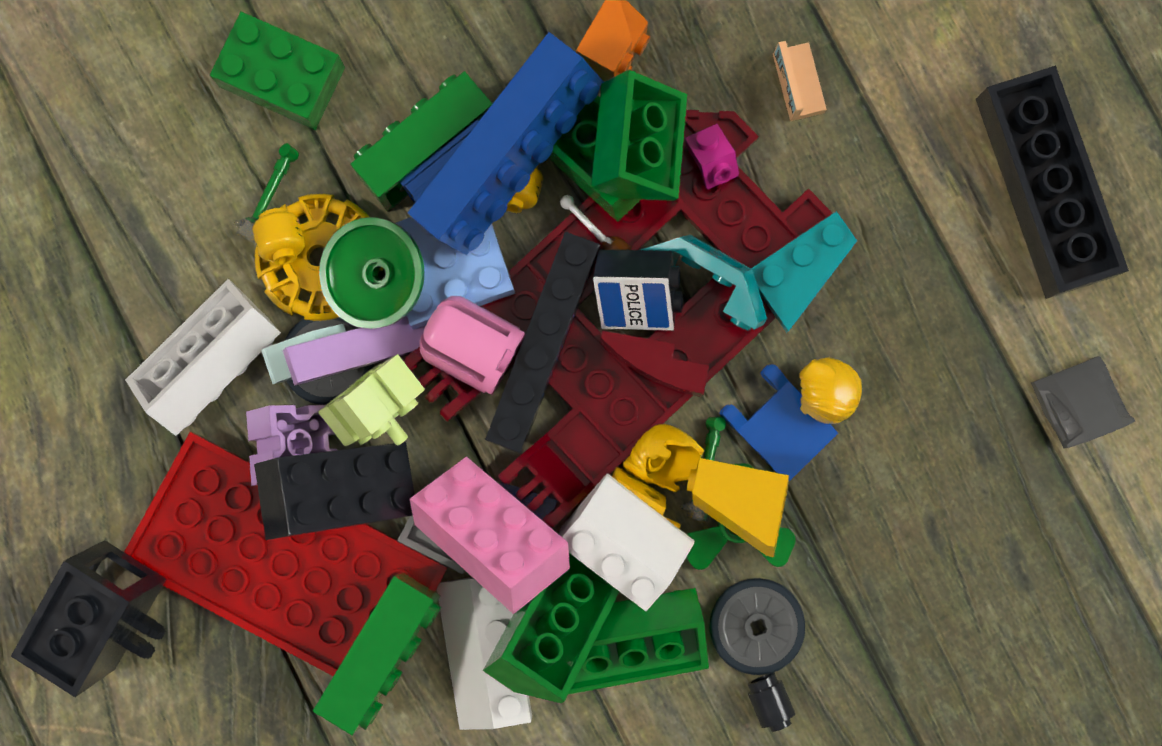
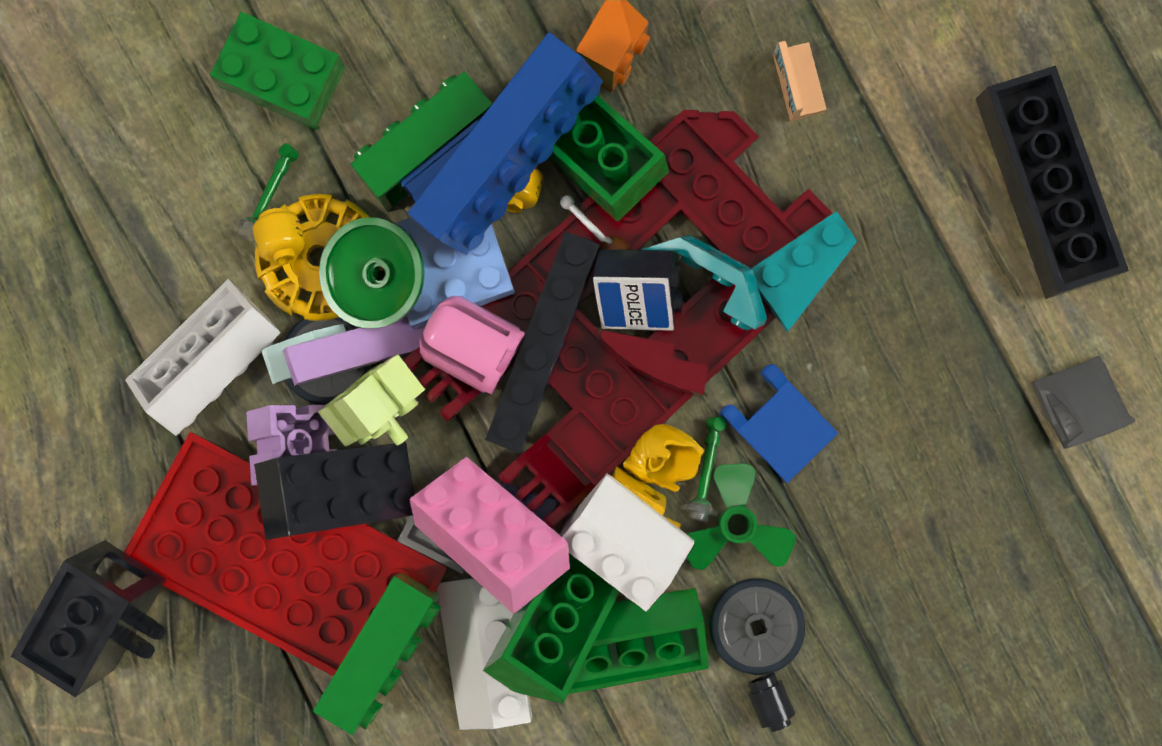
(639, 138): green slope -> none
(713, 156): dark pink bracket -> none
(742, 500): yellow slope -> none
(829, 390): yellow hair -> none

